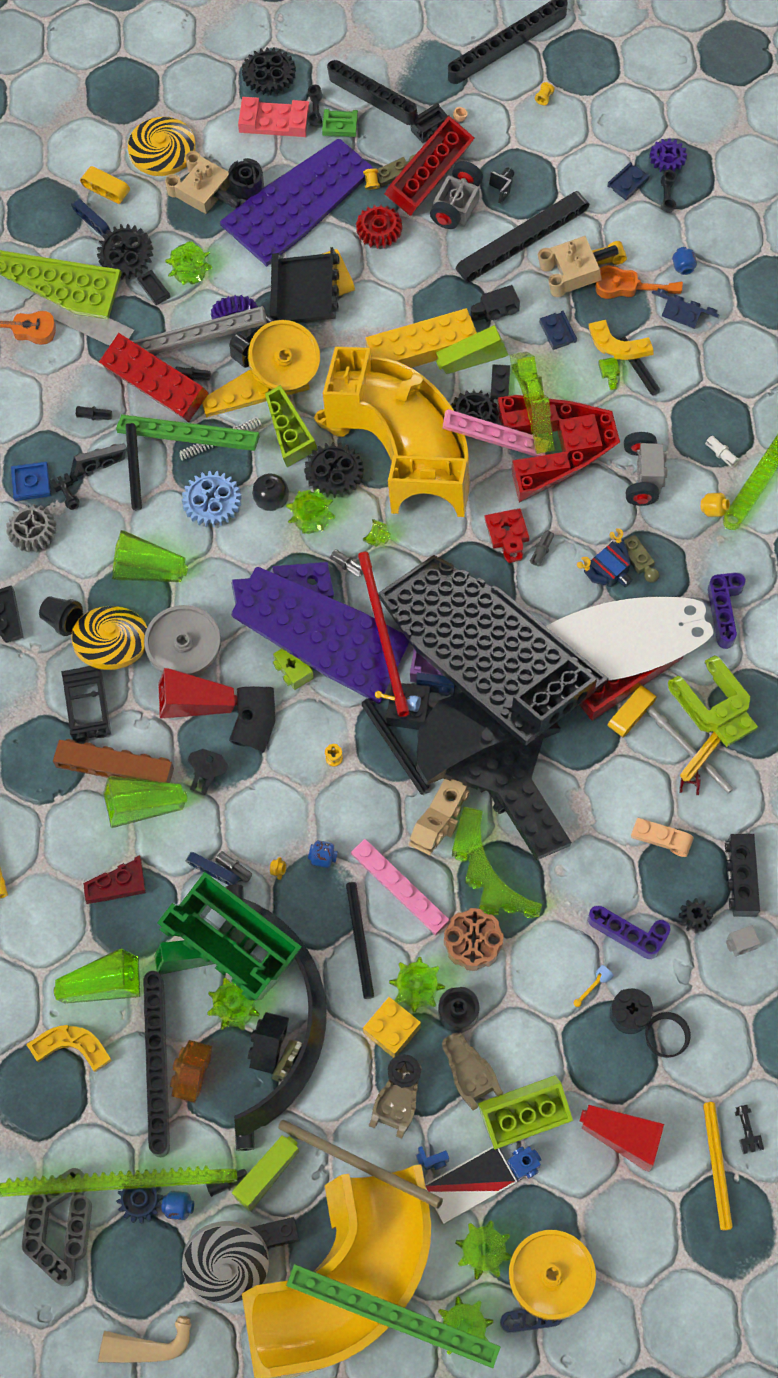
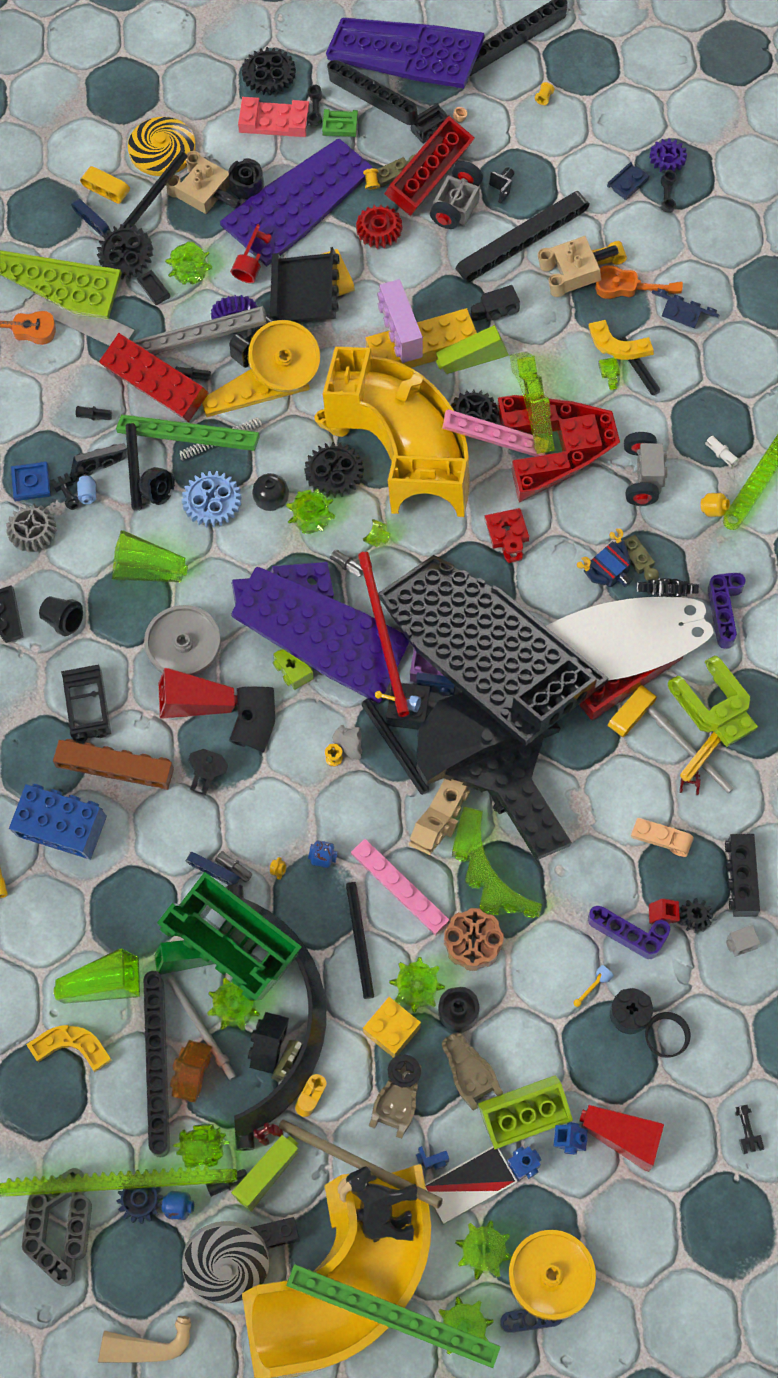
(58, 821): none -> blue brick
(86, 489): none -> light blue brick
(109, 637): dish -> none
(119, 883): dark red wing -> none
(138, 800): clear neon green slope -> none
(155, 189): none -> black axle
(156, 485): none -> black cylinder
(201, 1145): none -> clear neon green brick
(221, 1059): none -> light grey bar
(245, 267): none -> red piece
(271, 1129): none -> dark red piece
(291, 431): lime wedge -> none
(306, 1103): none -> yellow piece
(349, 741): none -> light grey hair
(376, 1206): none -> black animal
(400, 321): none -> lavender brick
(407, 50): none -> dark purple wing
(500, 381): black plate -> none
(542, 548): dark grey axle -> none
(558, 330): dark blue plate -> none
(570, 1138): none -> blue brick
(664, 910): none -> red brick
(667, 587): none -> black gear
(684, 260): blue head -> none
(717, 1166): yellow axle -> none

